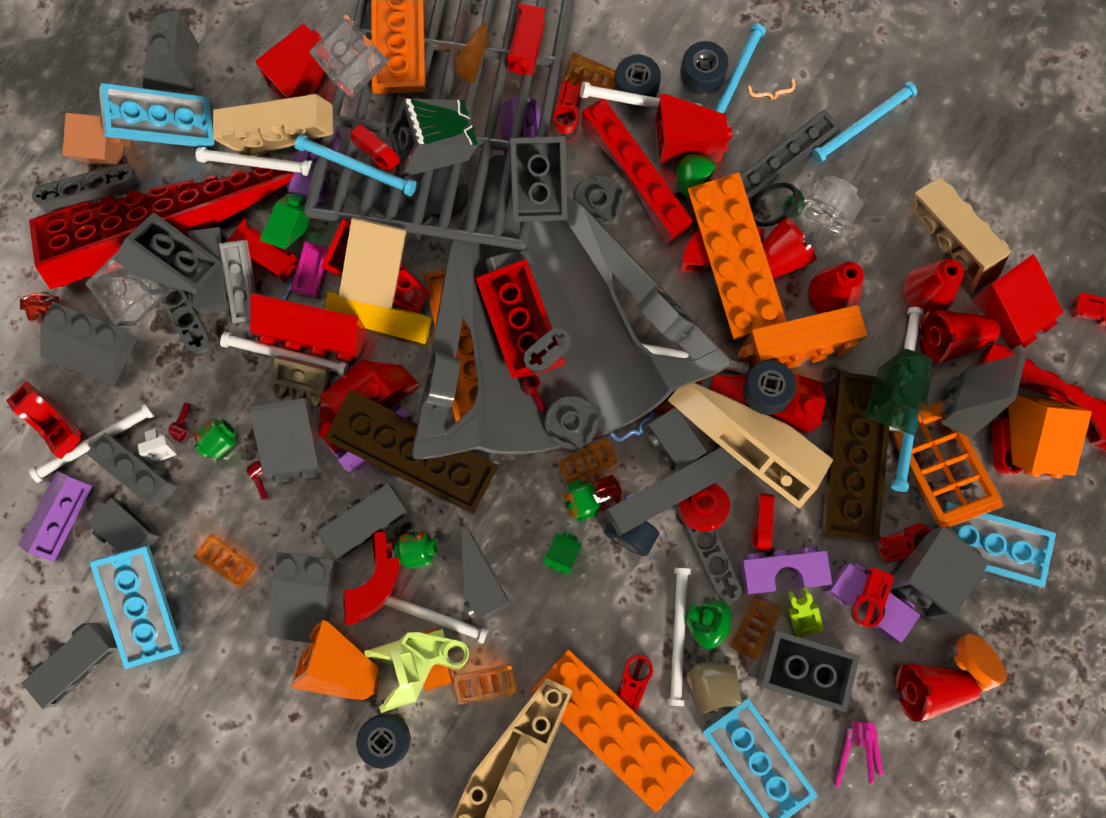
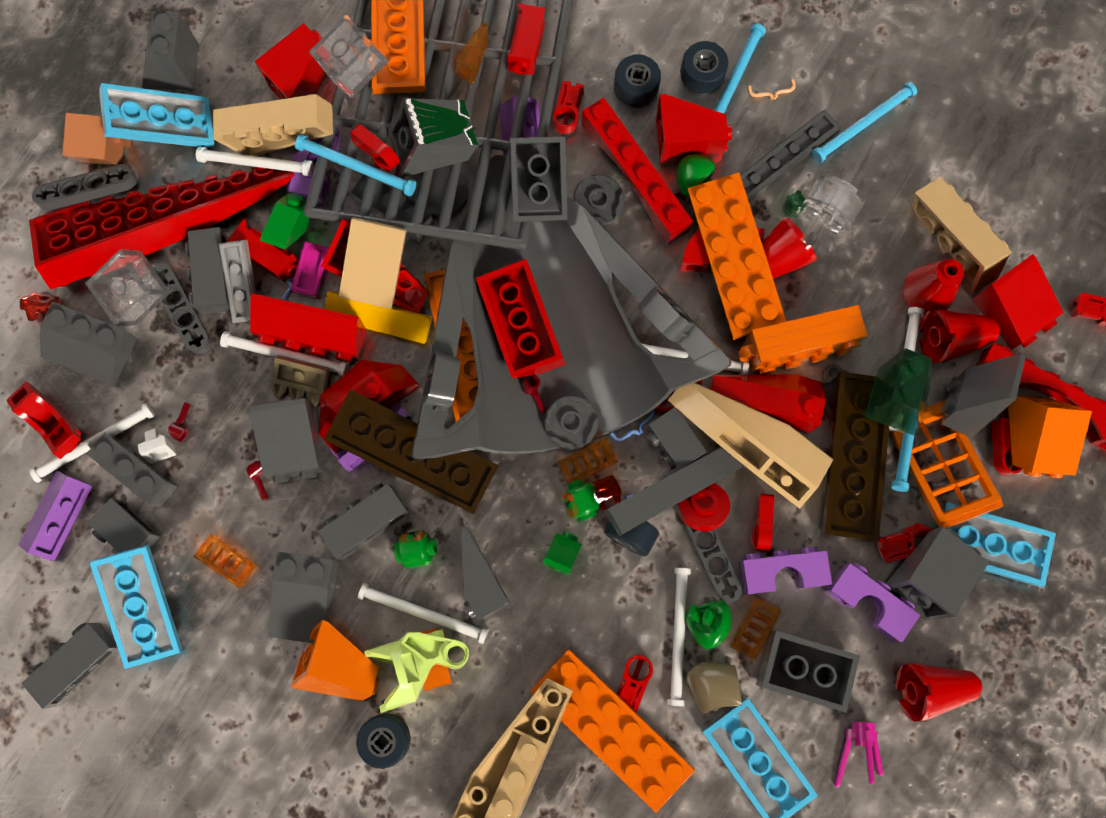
(166, 256): dark grey slope -> none
(215, 438): green head -> none
(372, 596): red arch -> none
(503, 260): dark grey beam -> none
(507, 679): clear orange slope -> none
(552, 355): dark grey beam -> none
(589, 65): clear orange slope -> none
(619, 96): white bar -> none
(761, 394): black wheel -> none
(772, 187): black tyre -> none
(805, 614): lime plate -> none
(836, 287): red cone -> none
(876, 593): red piece -> none
(981, 661): orange tile -> none

